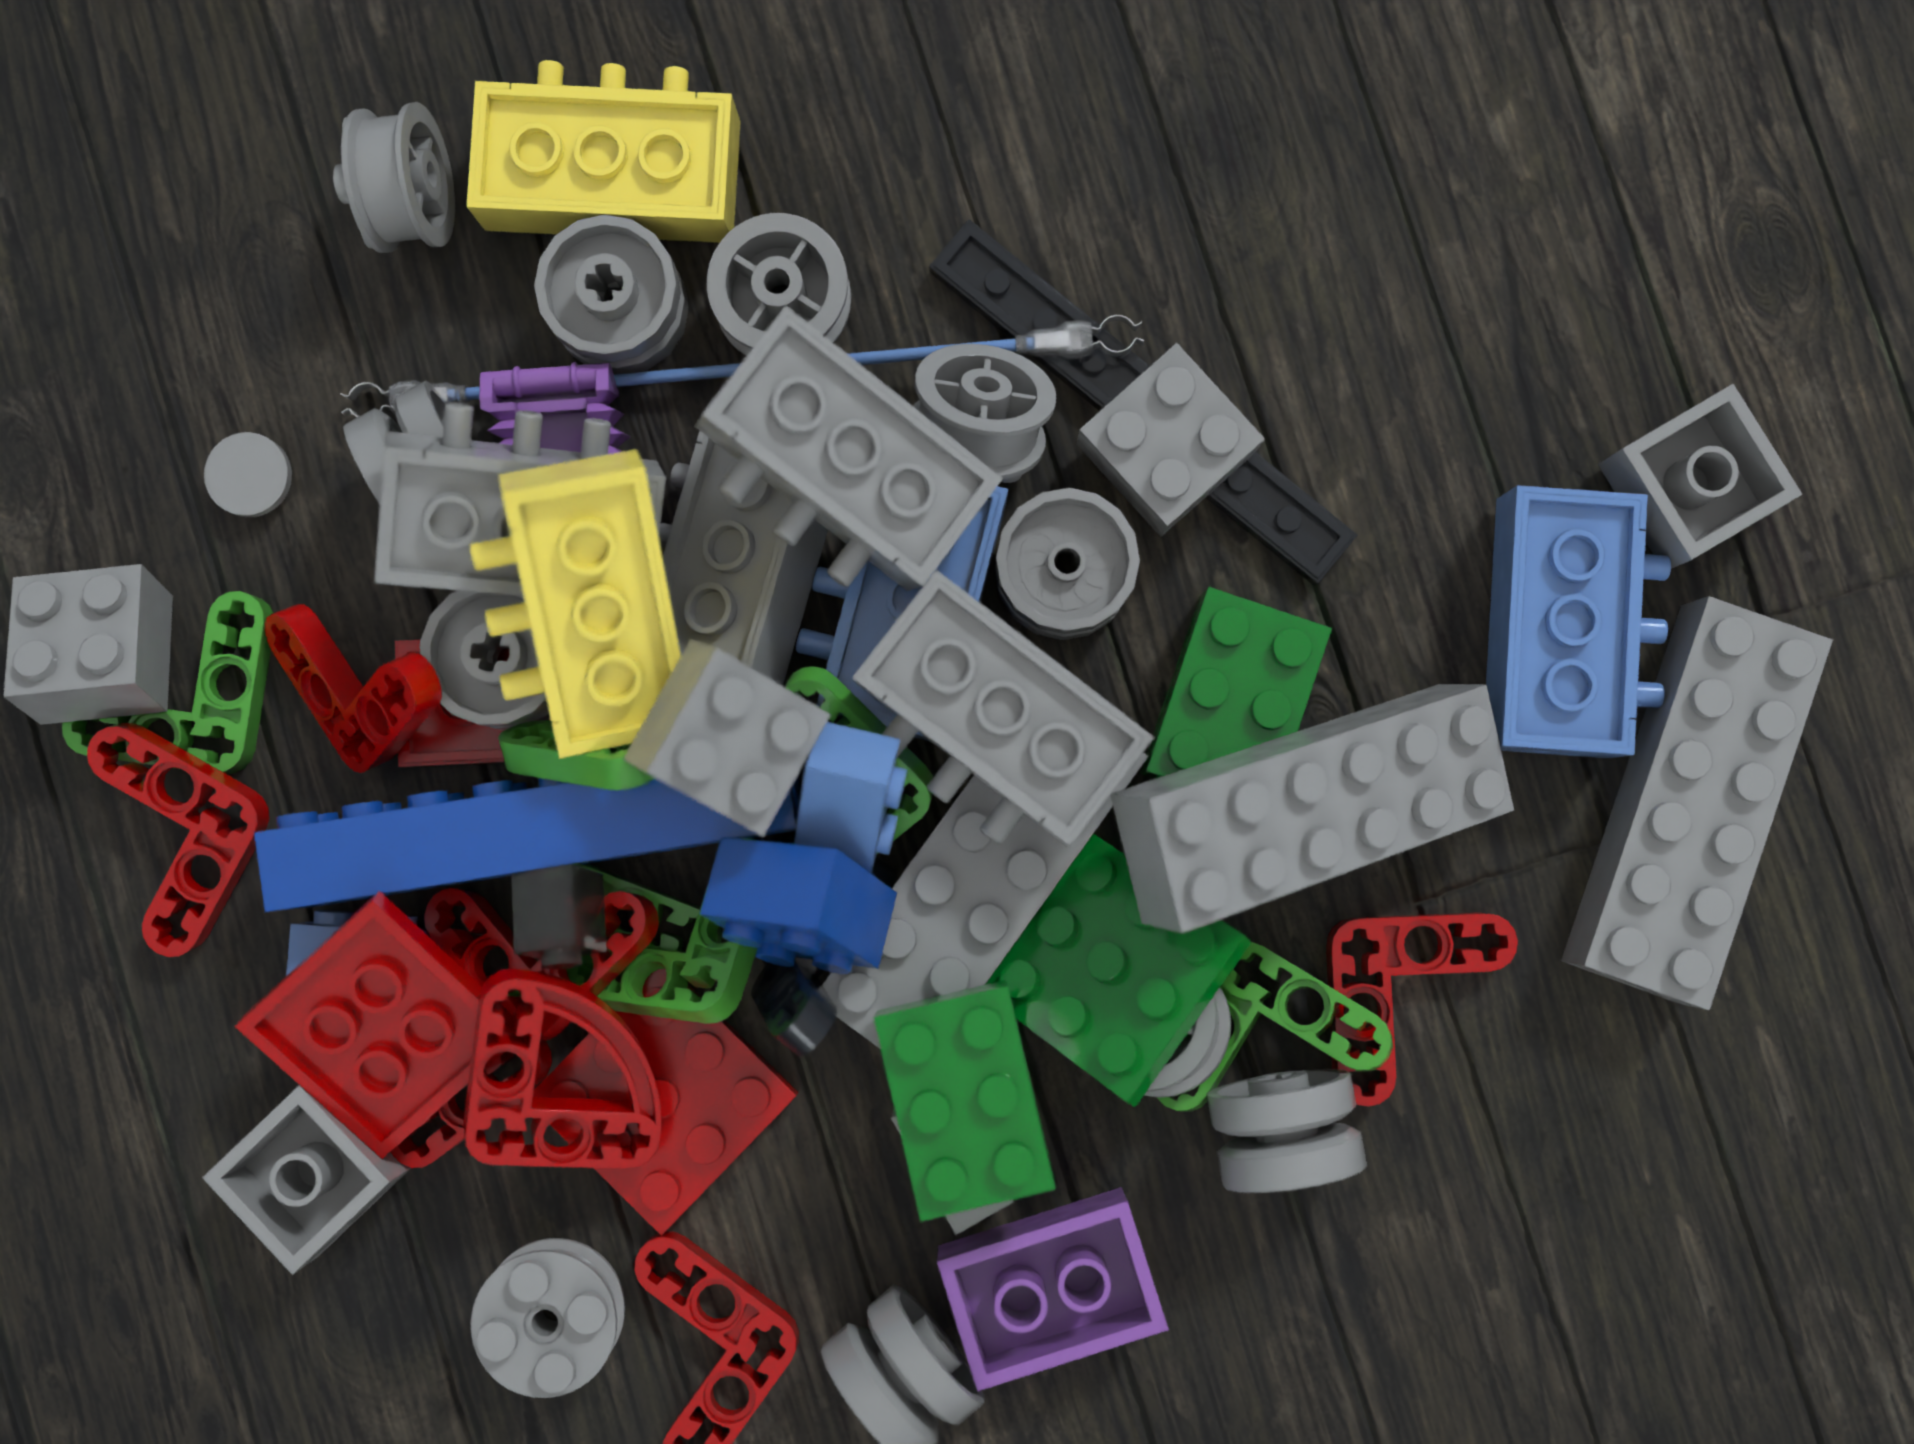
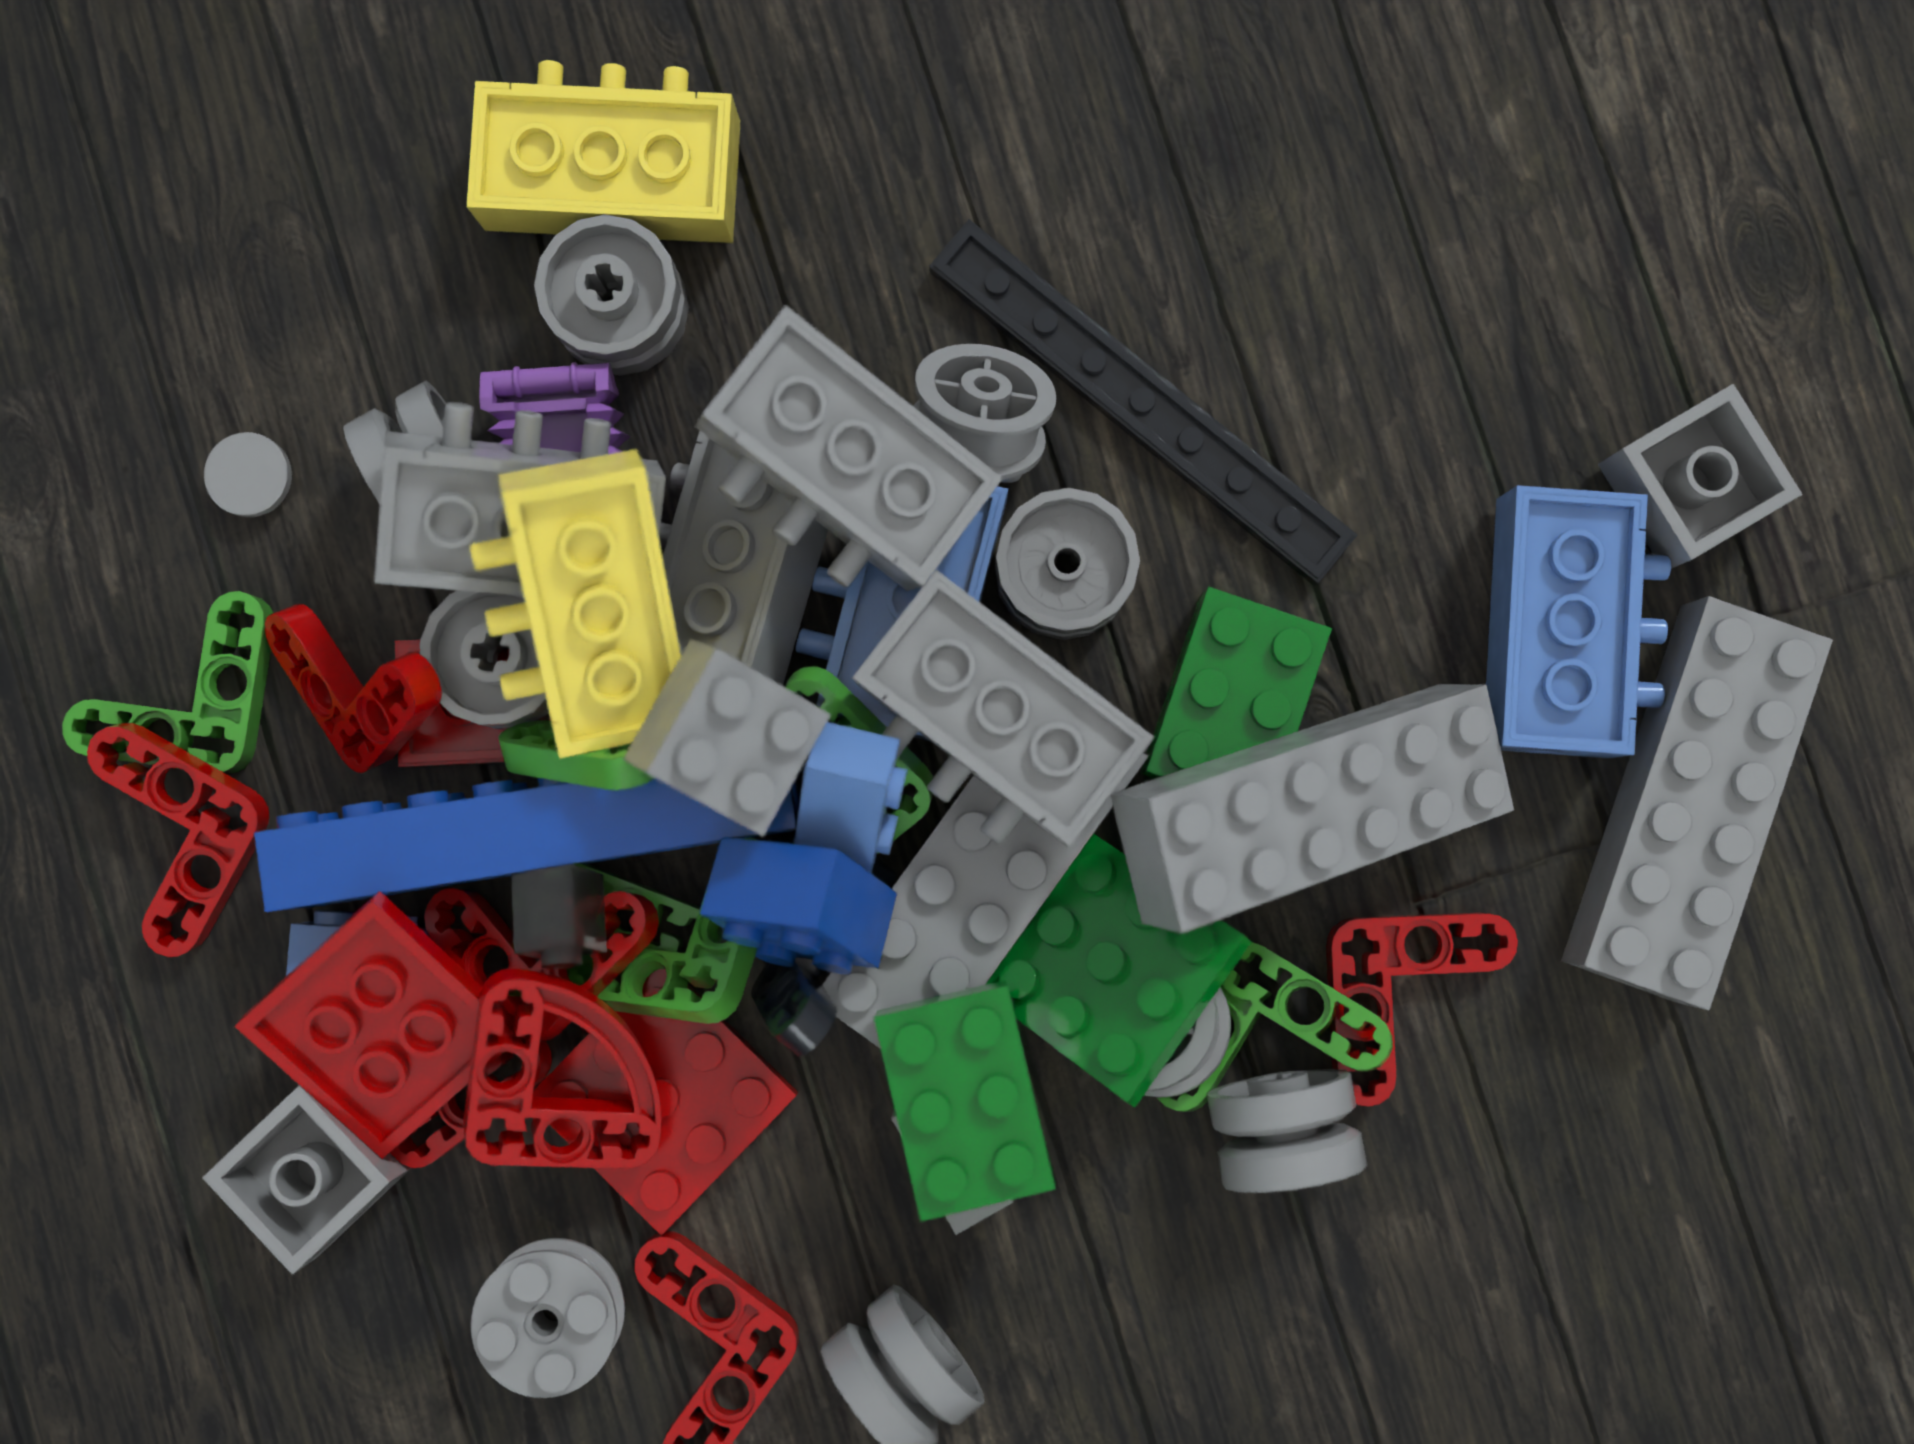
(89, 644): light grey brick -> none
(396, 178): light grey wheel -> none
(772, 253): light grey wheel -> none
(1050, 1289): medium lavender brick -> none
(1067, 340): piece -> none
(1169, 439): light grey brick -> none

